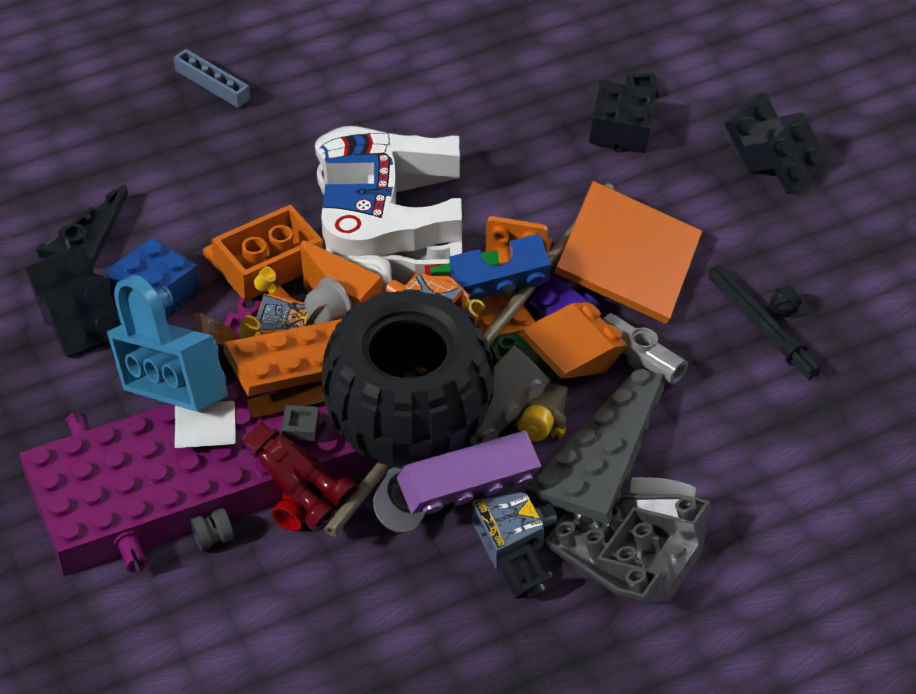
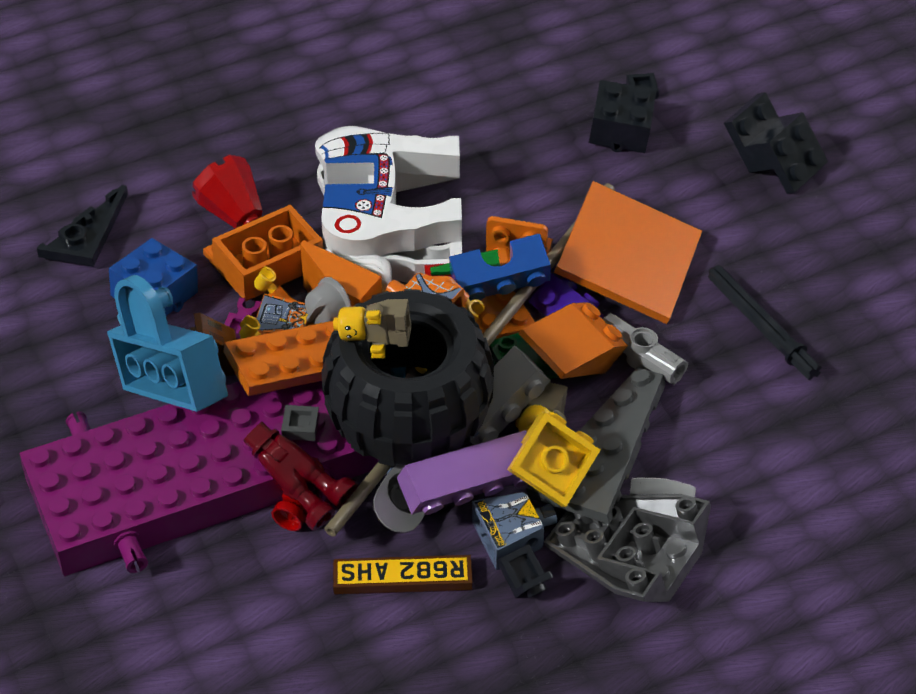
(73, 299): black bracket -> none
(206, 427): white sticker -> none
(212, 78): sand blue piece -> none
(212, 529): dark grey wheel -> none
(228, 191): none -> red cone
(277, 401): reddish brown sticker -> none
(379, 323): none -> piece
(402, 574): none -> tile
(554, 458): none -> yellow plate
(785, 301): black plate -> none

